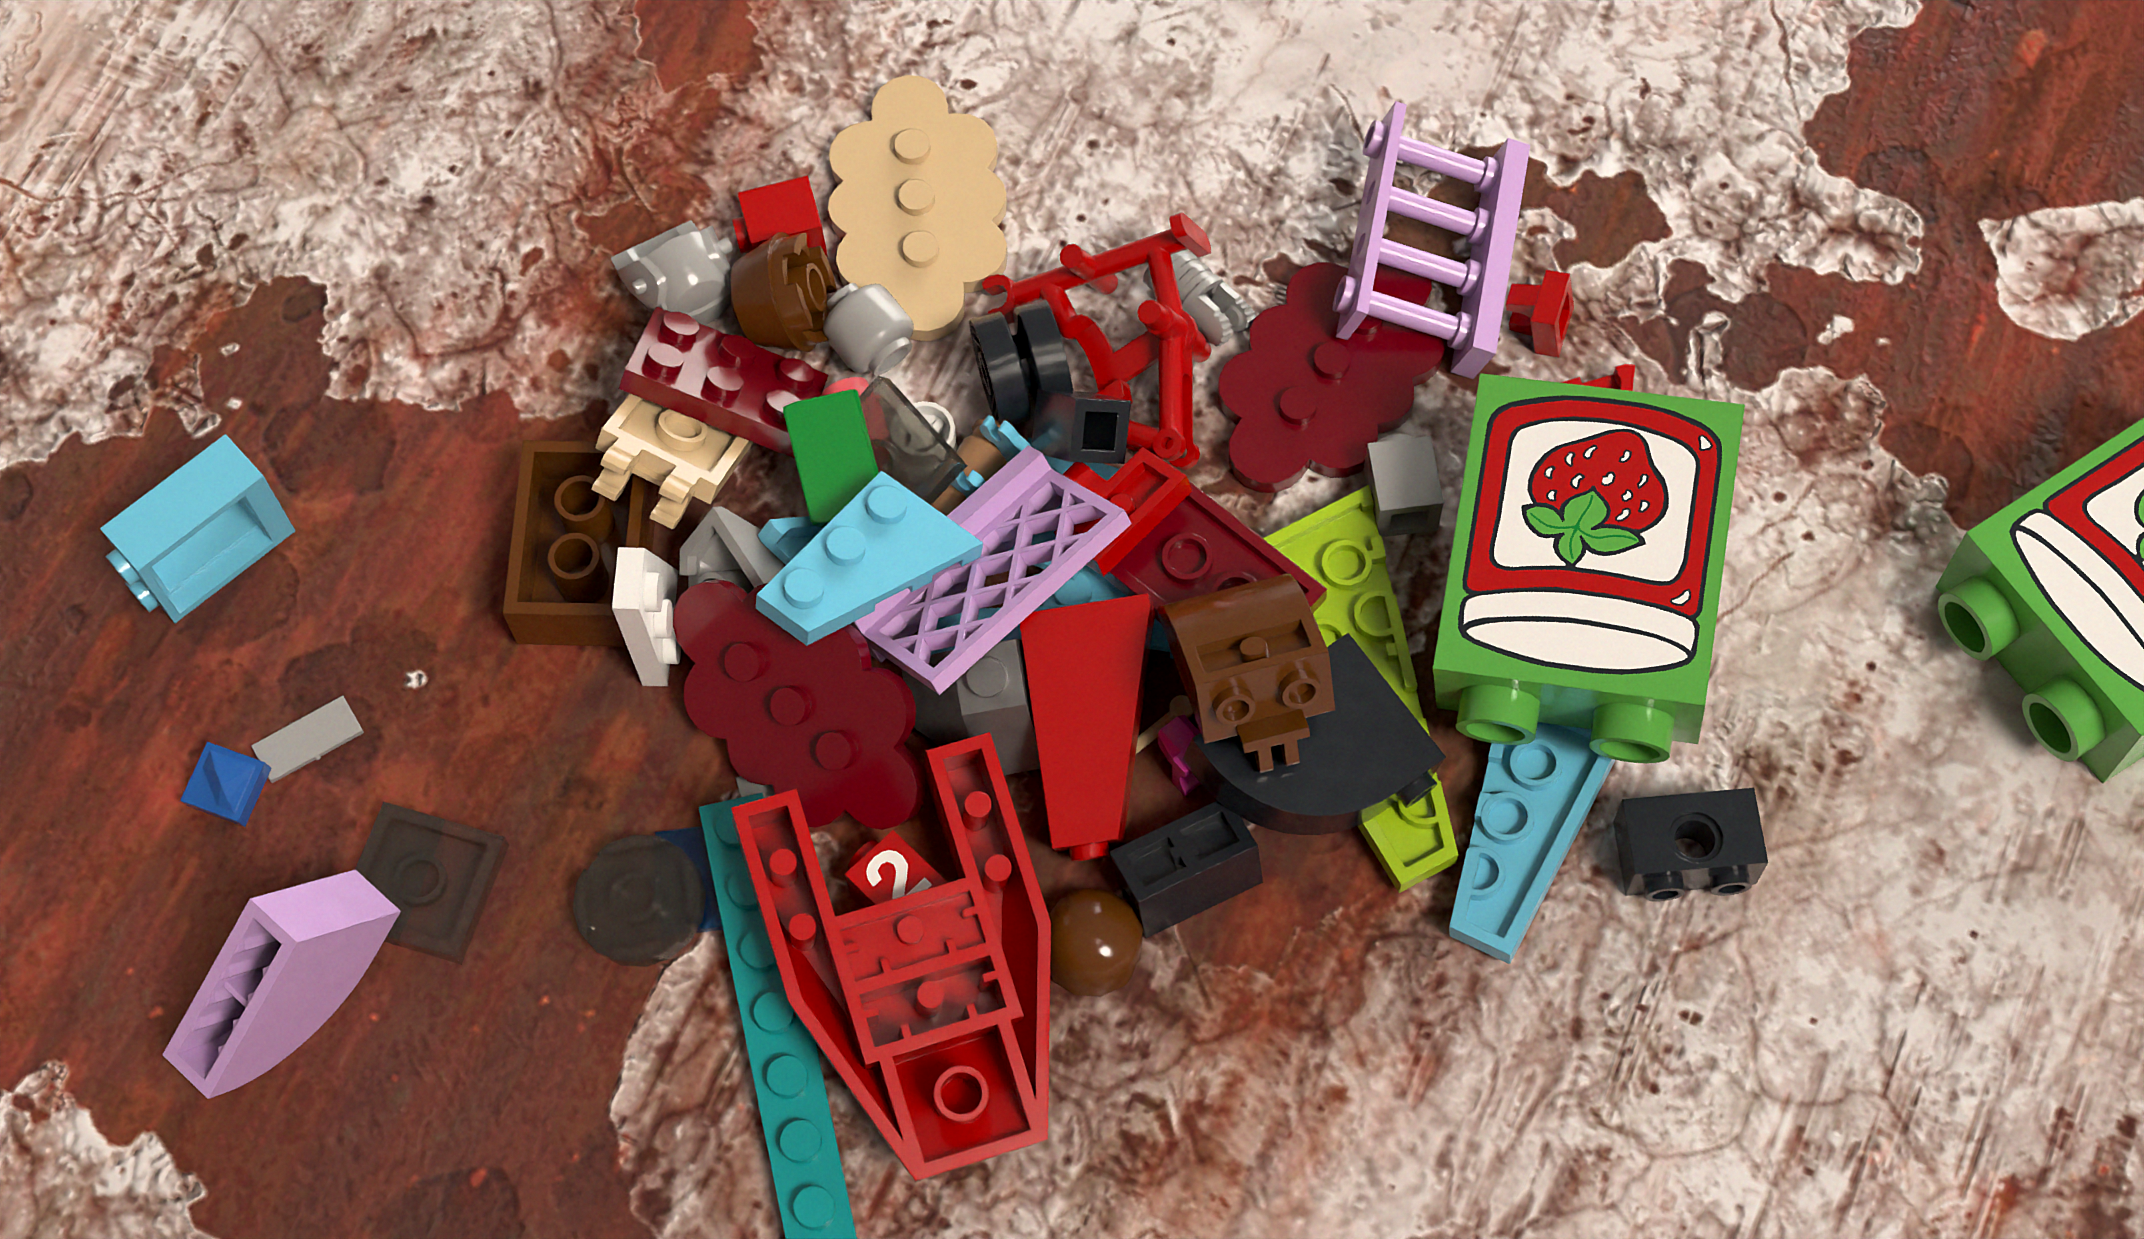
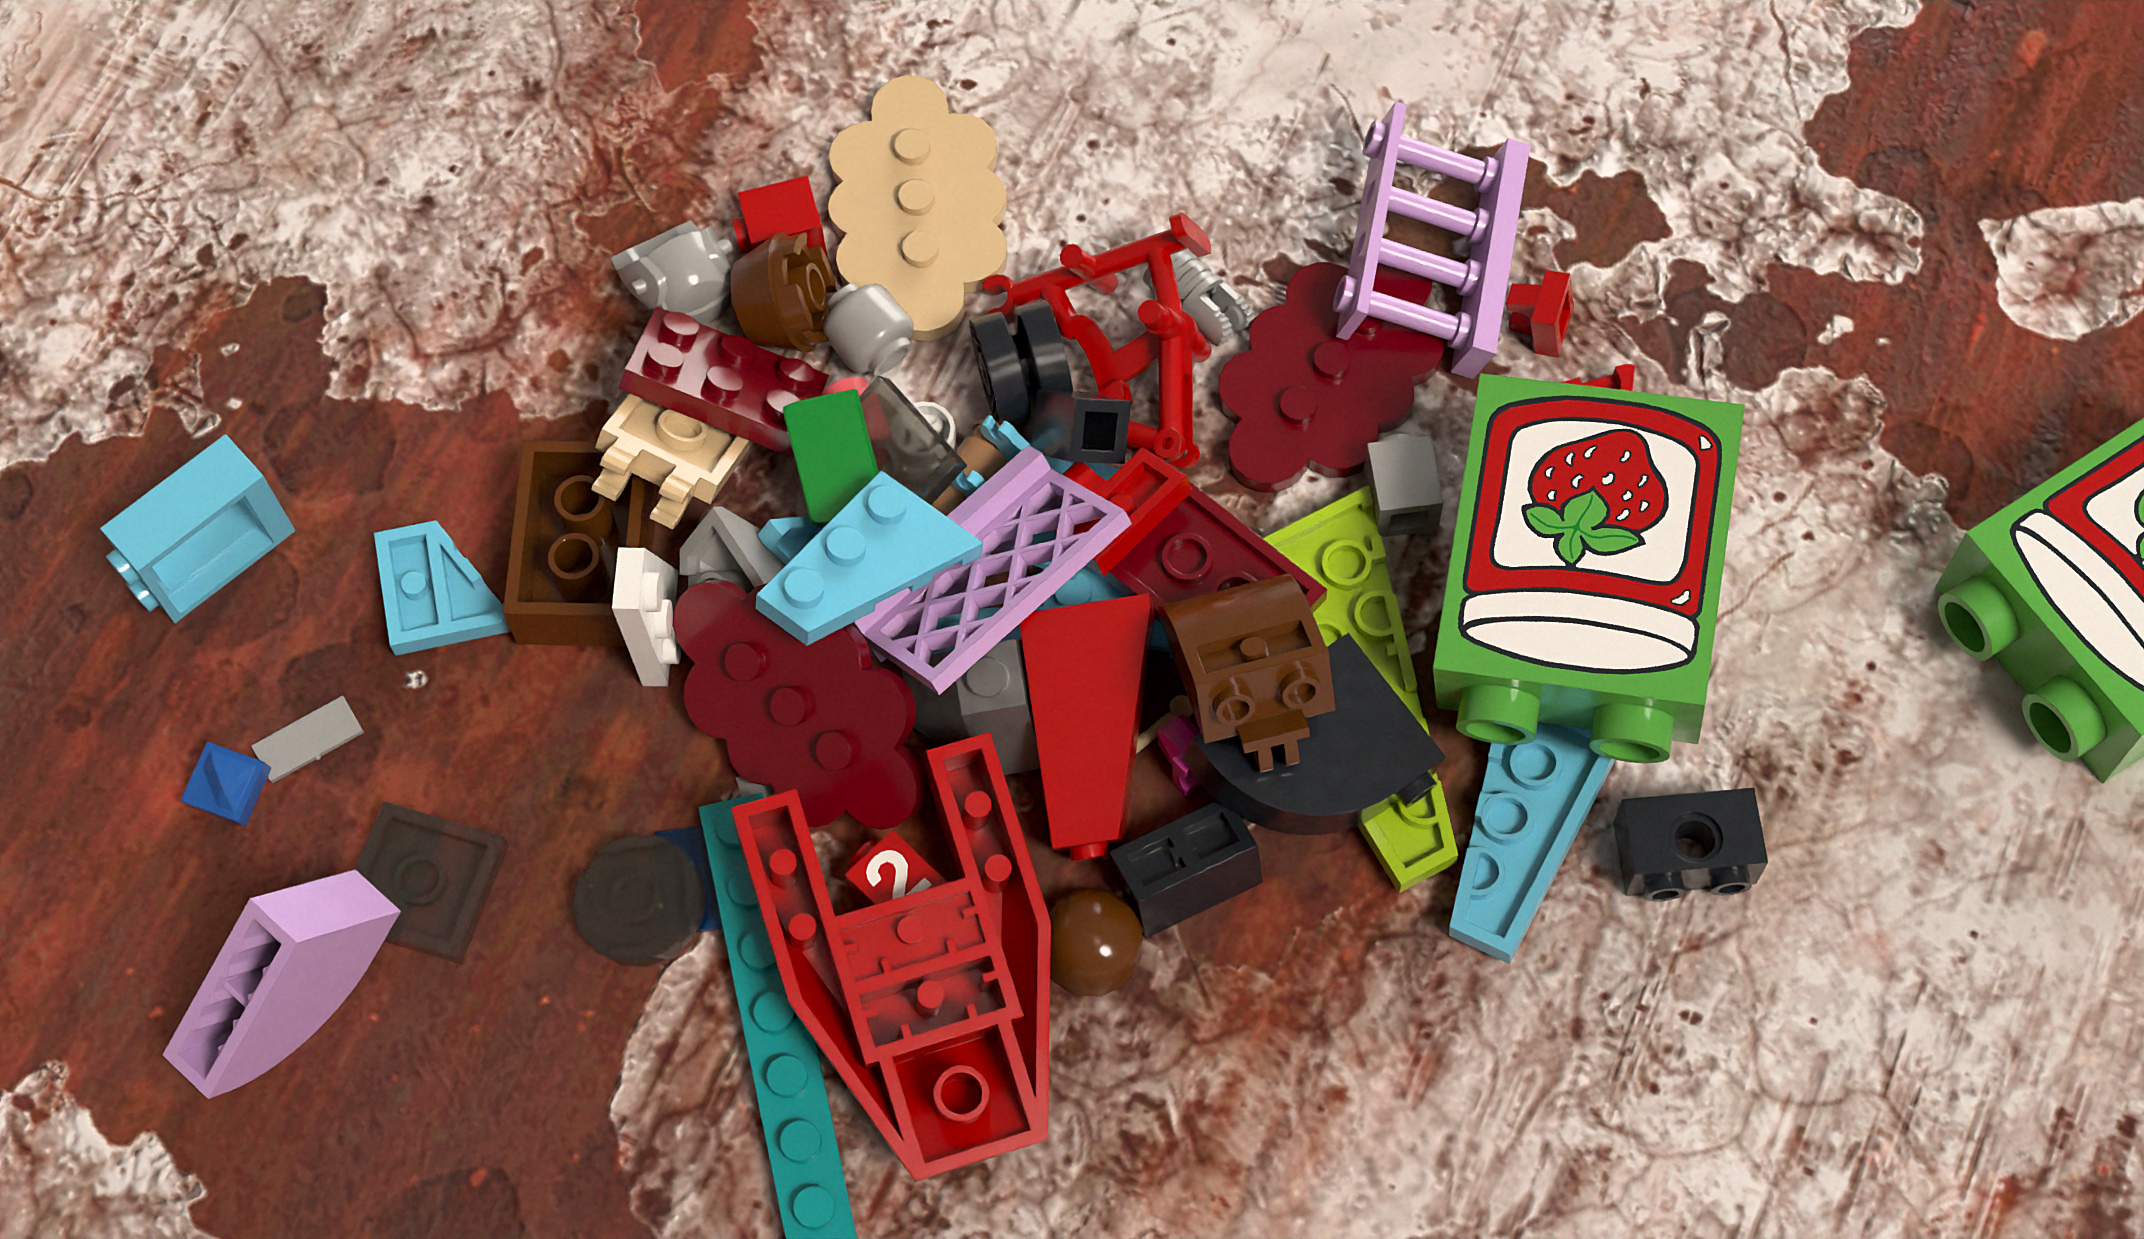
(432, 591): none -> medium azure wing

